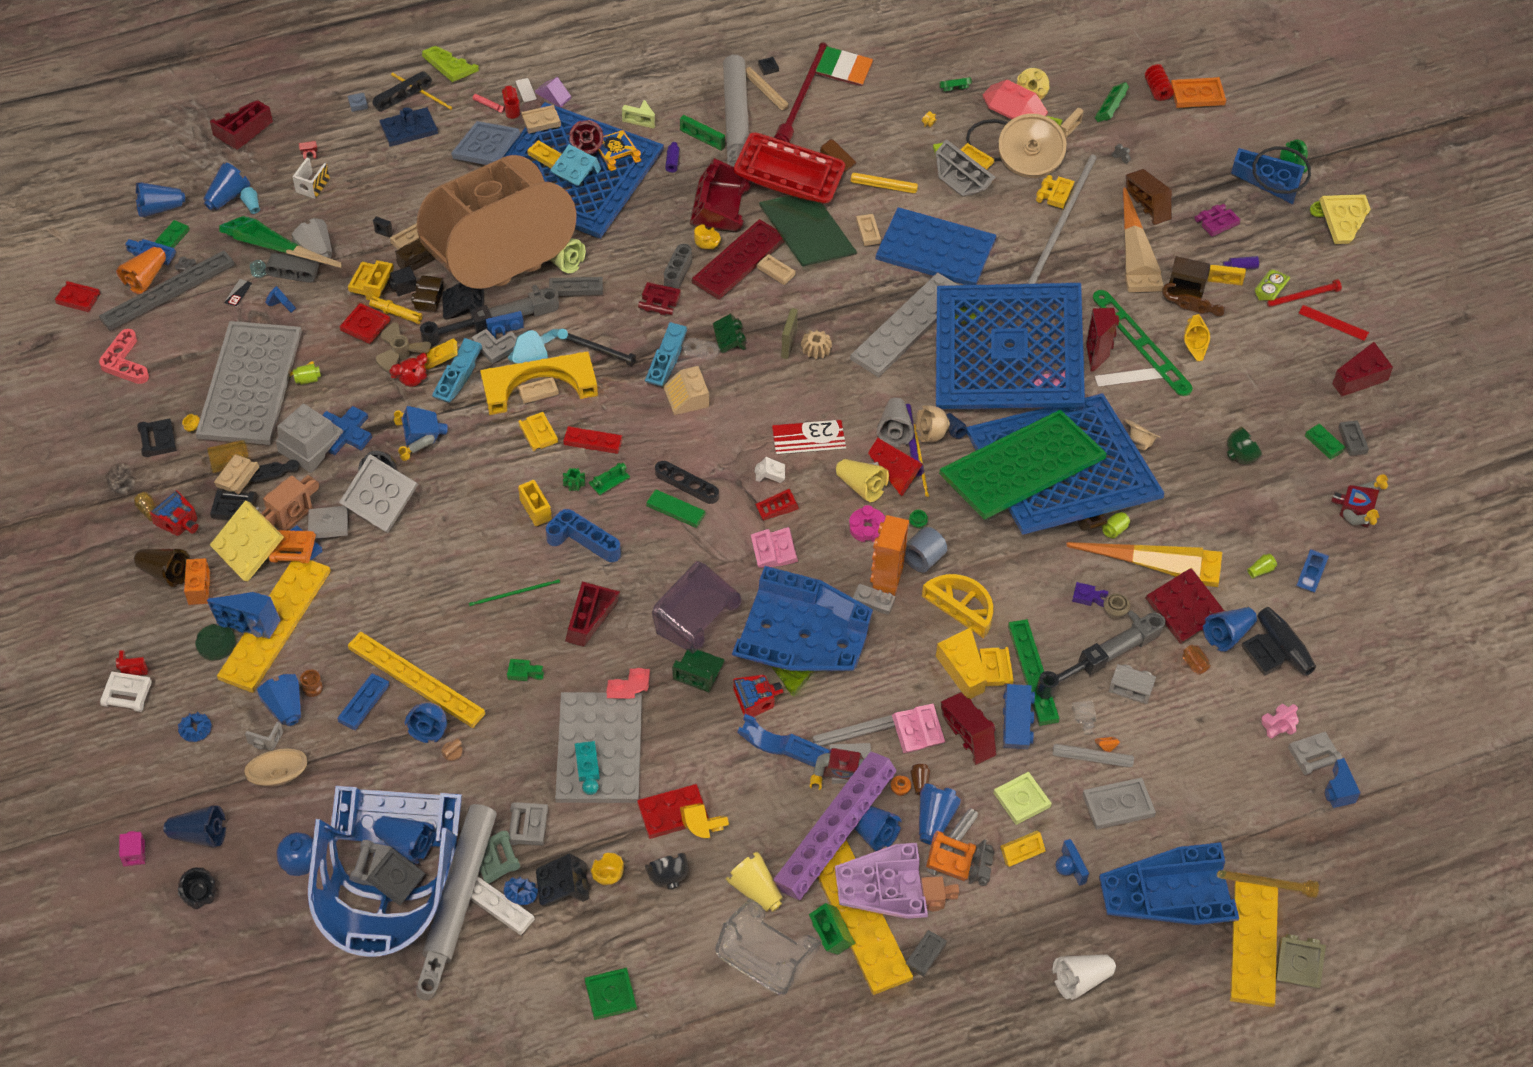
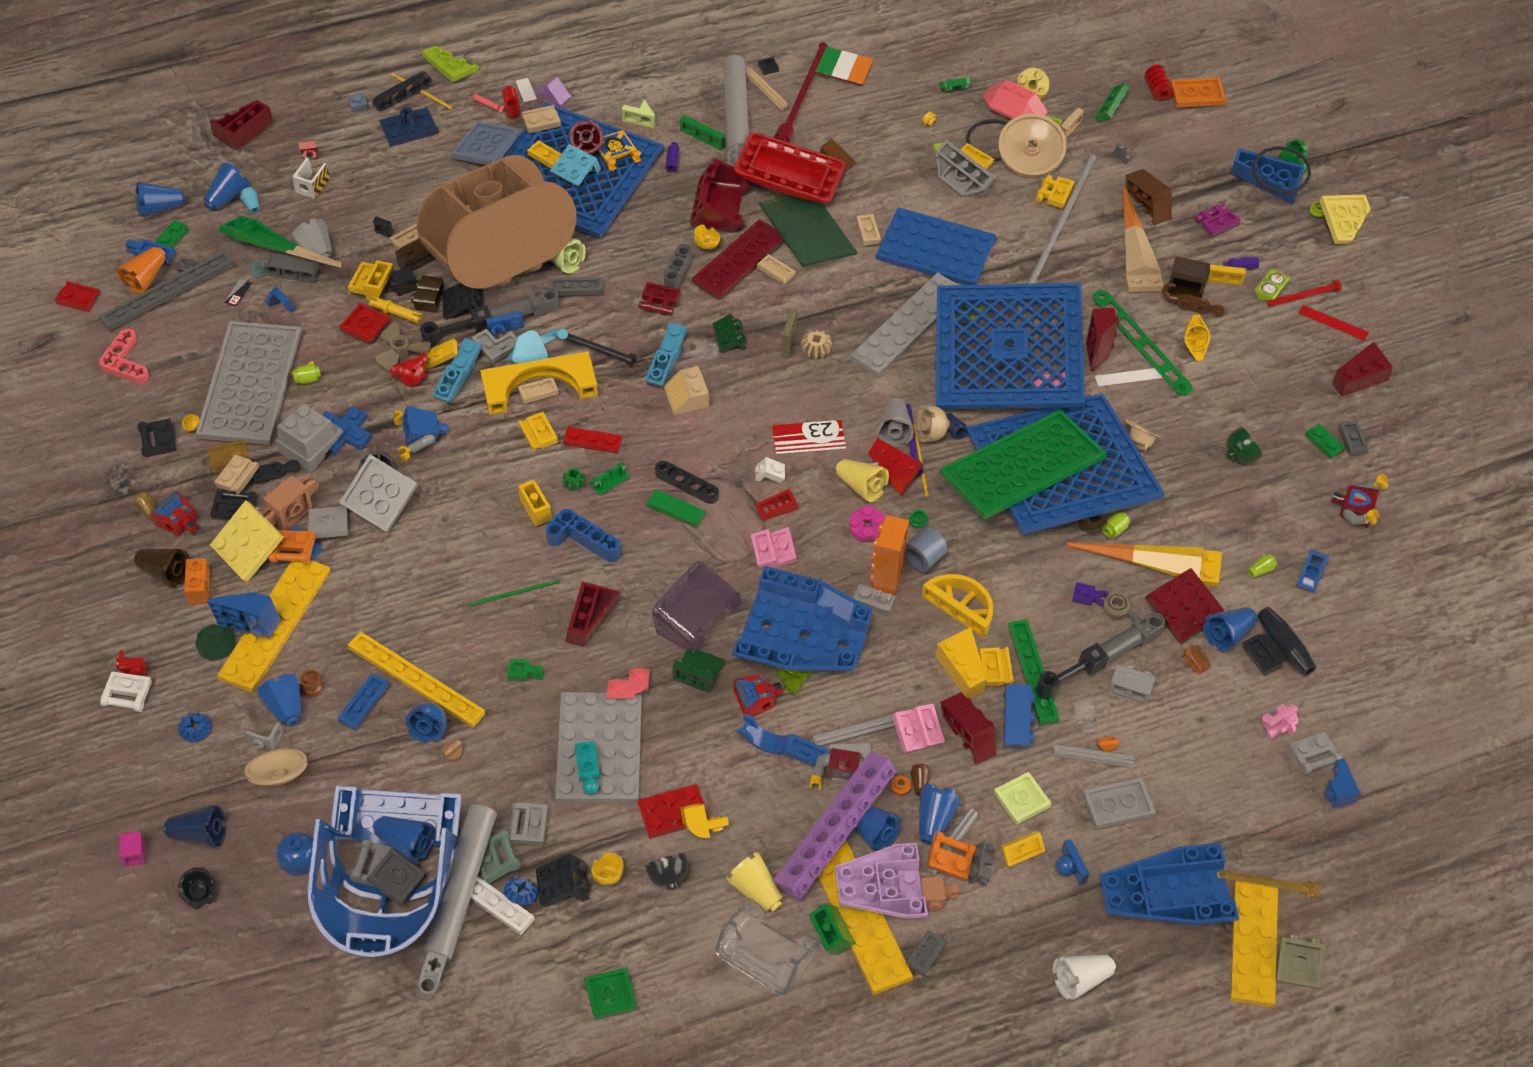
(884, 182): yellow axle -> none

